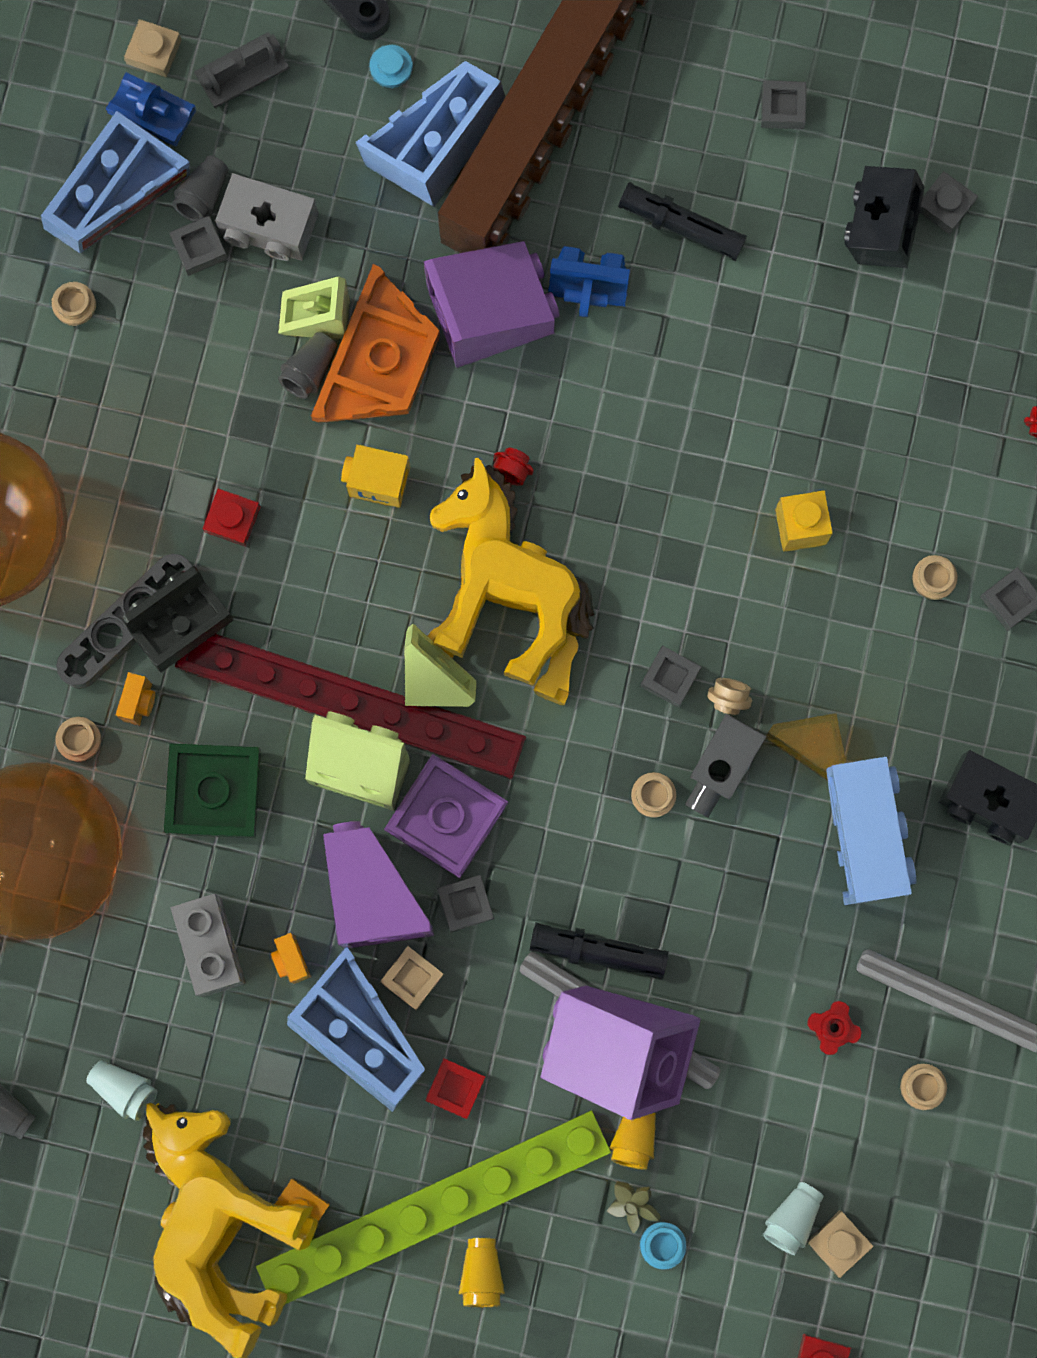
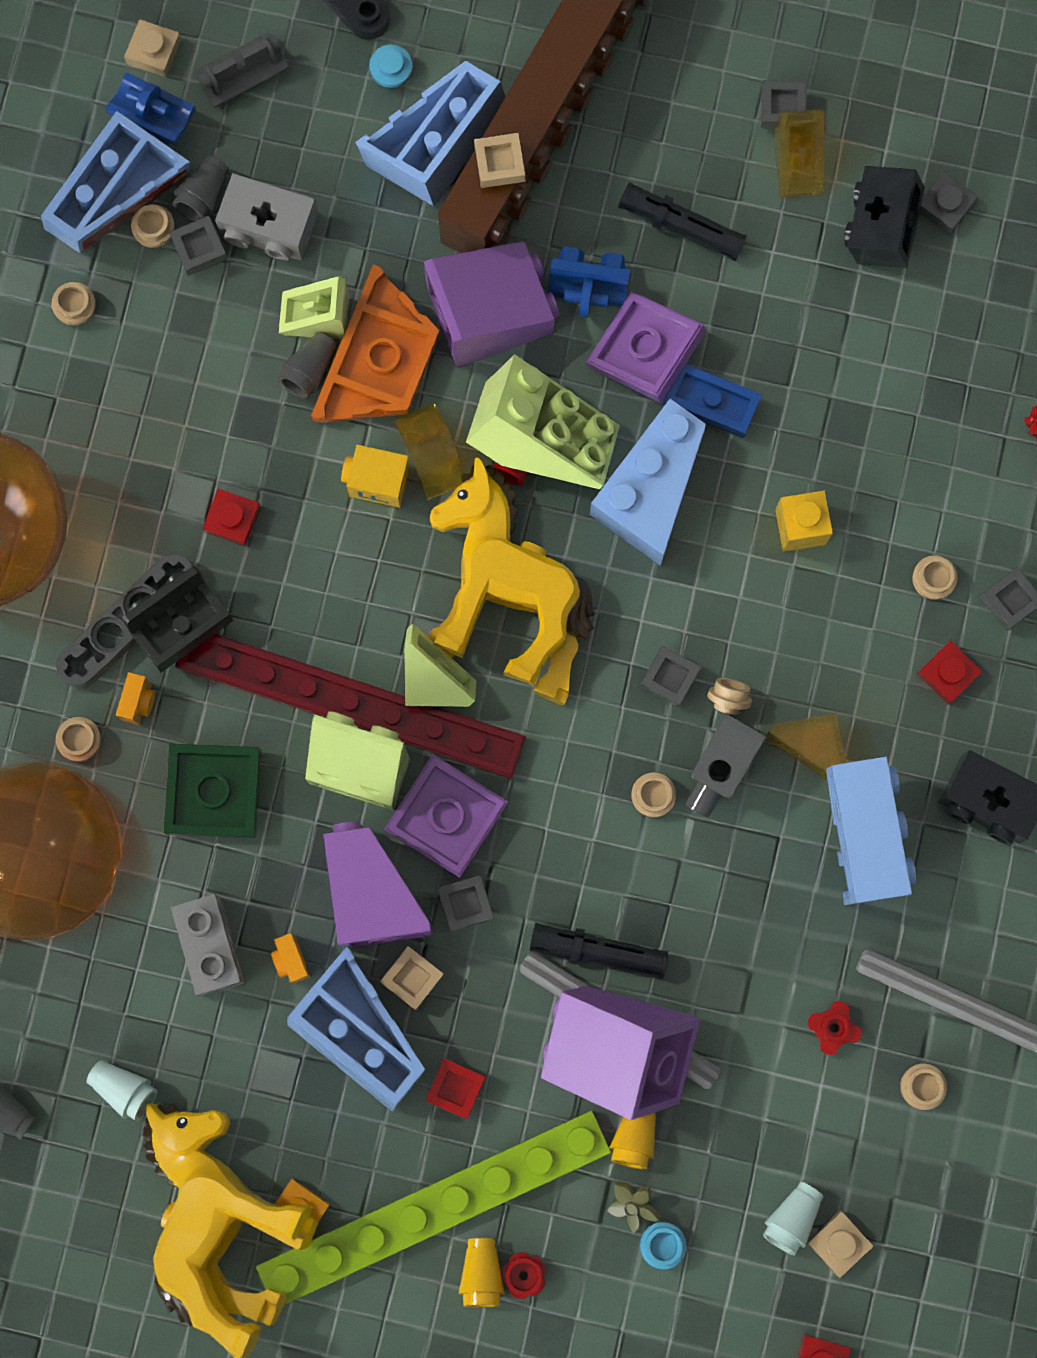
(152, 225): none -> tan plate
(431, 450): none -> clear yellow slope
(499, 160): none -> tan plate
(522, 1288): none -> red plate
(542, 427): none -> yellowish green slope
(646, 346): none -> medium lavender plate
(650, 483): none -> light blue wedge
(714, 400): none -> blue plate
(800, 152): none -> clear yellow slope
(949, 672): none -> red plate

